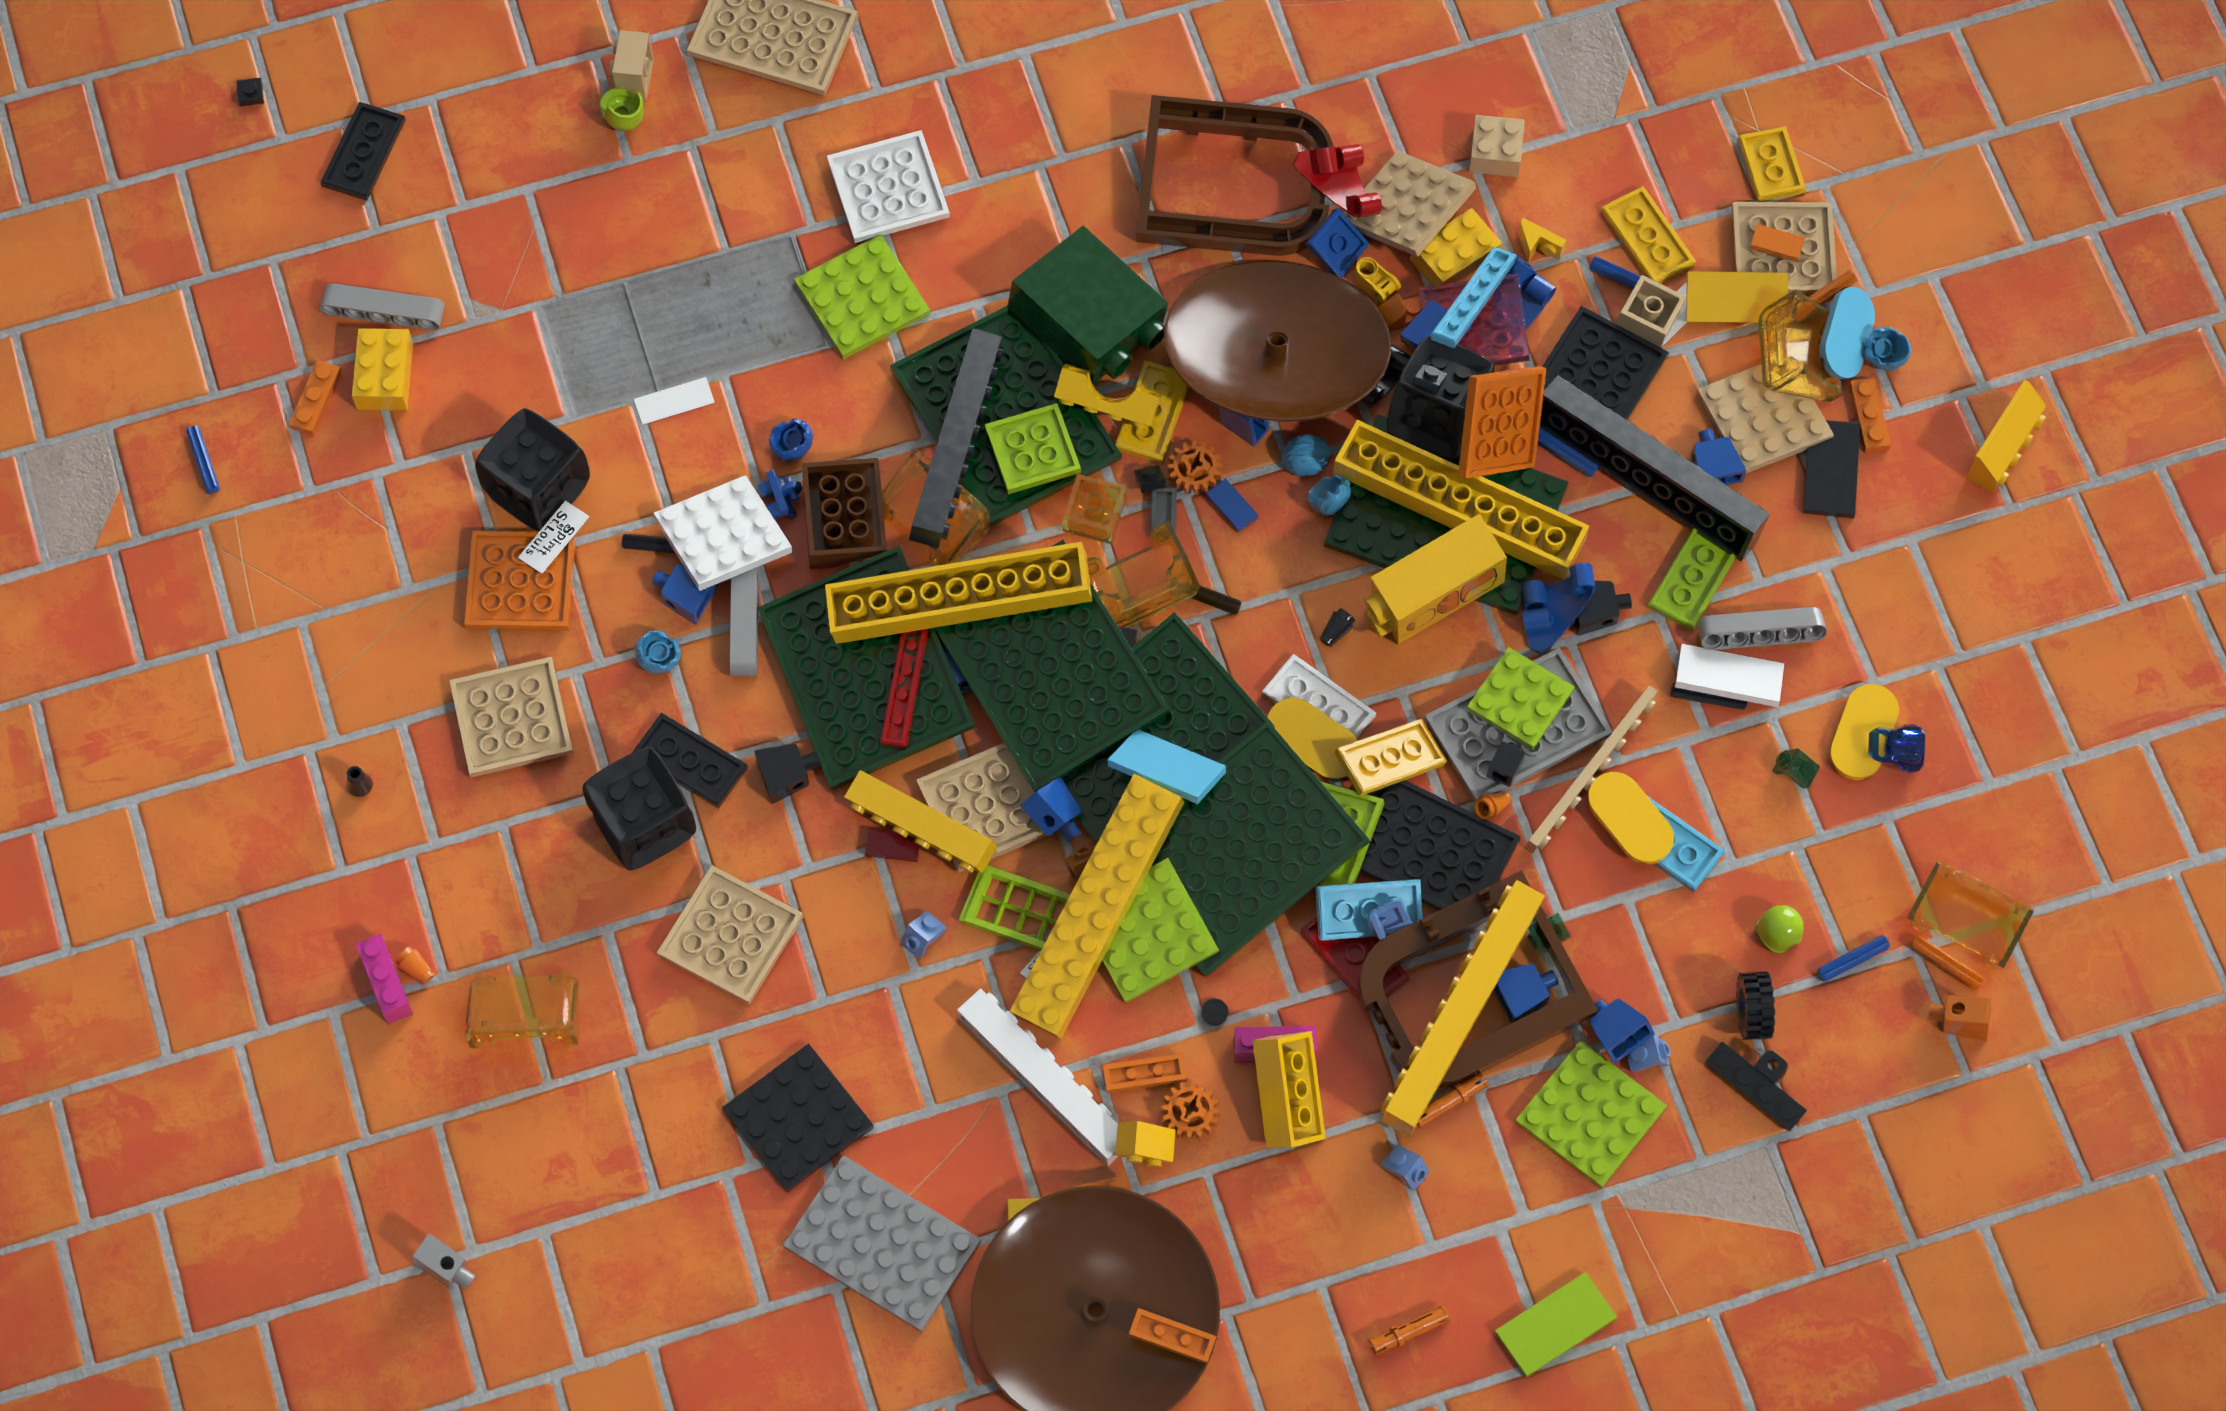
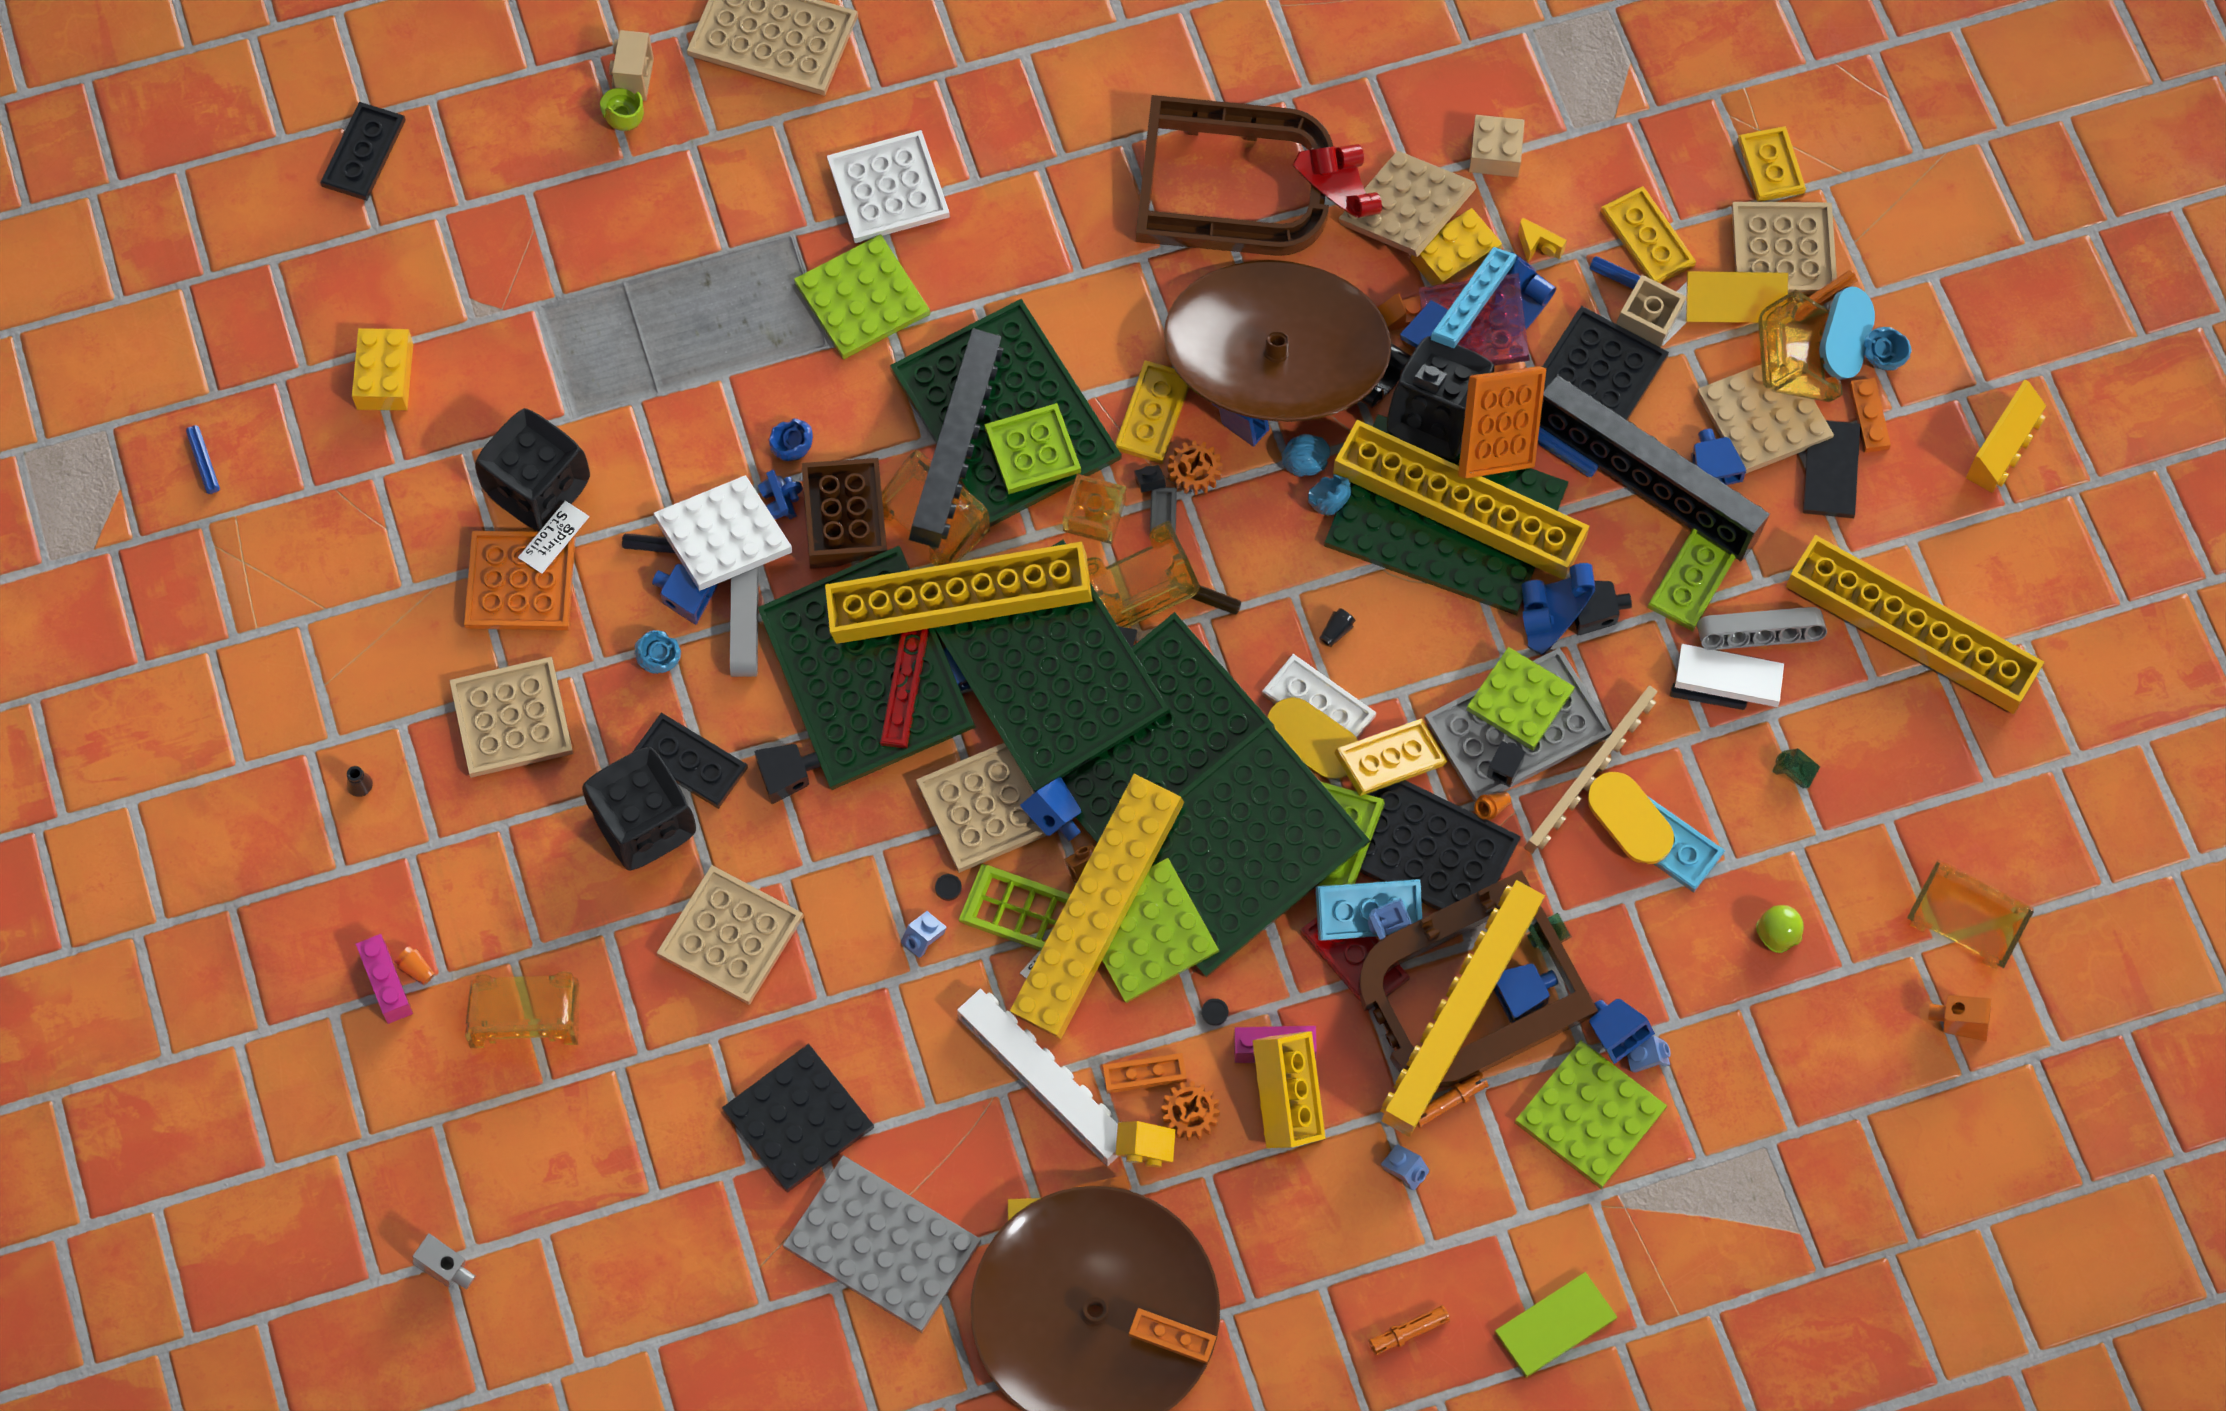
(250, 91): black plate -> none
(315, 397): orange plate -> none
(382, 306): light grey beam -> none
(674, 400): white sticker -> none
(891, 846): dark red tile -> none
(921, 822): yellow brick -> none
(948, 887): none -> black piece
(1076, 387): yellow arch -> none
(1089, 306): dark green brick -> none
(1167, 766): medium azure tile -> none
(1231, 505): blue tile -> none
(1337, 243): blue tile -> none
(1379, 283): yellow piece -> none
(1435, 580): yellow brick -> none
(1755, 1005): black wheel -> none
(1758, 1083): black plate -> none
(1777, 243): orange tile -> none
(1853, 958): blue axle -> none
(1865, 710): yellow tile -> none
(1902, 747): clear blue piece -> none
(1914, 624): none -> yellow brick
(1946, 962): orange axle -> none

